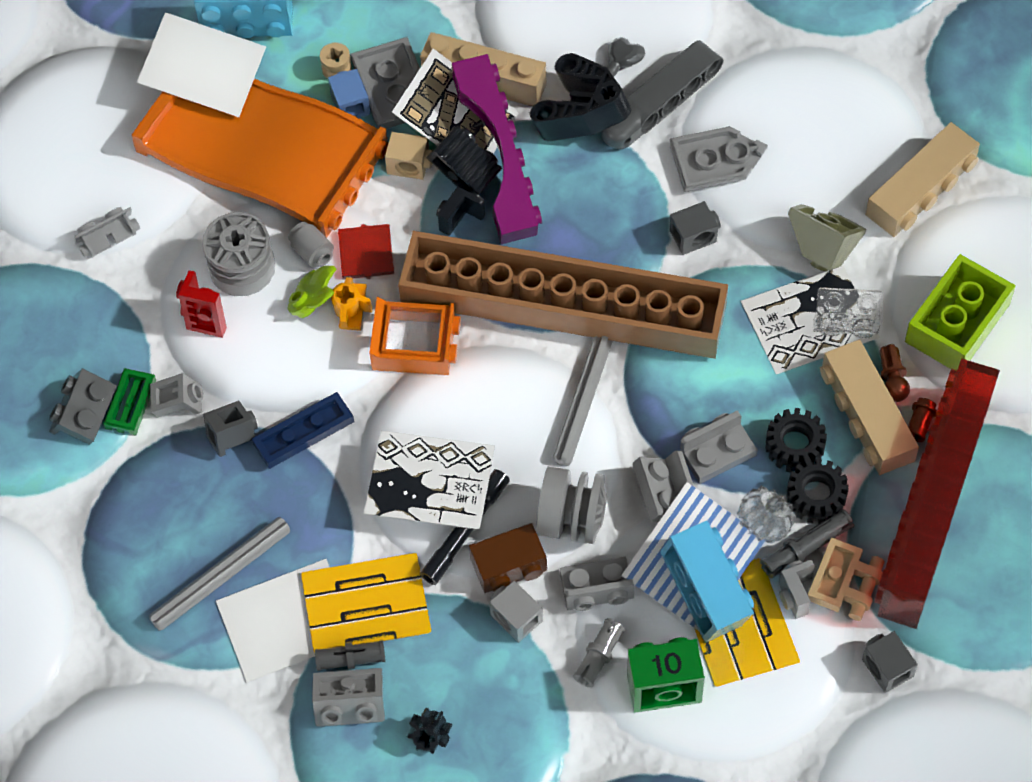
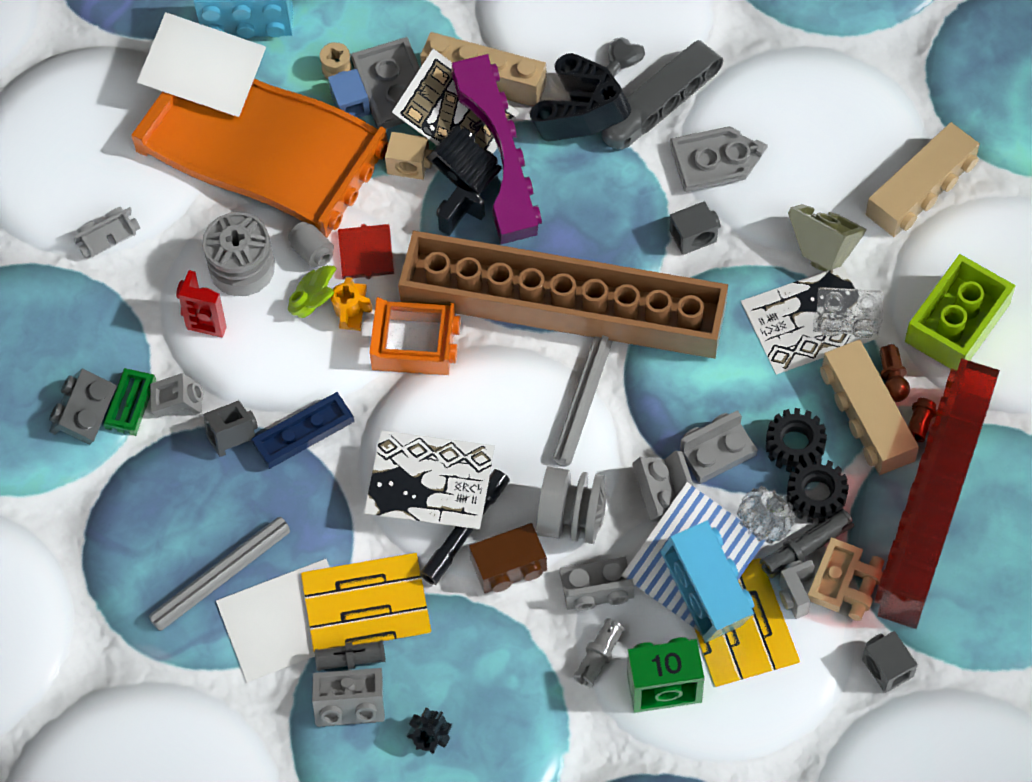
(515, 610): light grey brick -> none

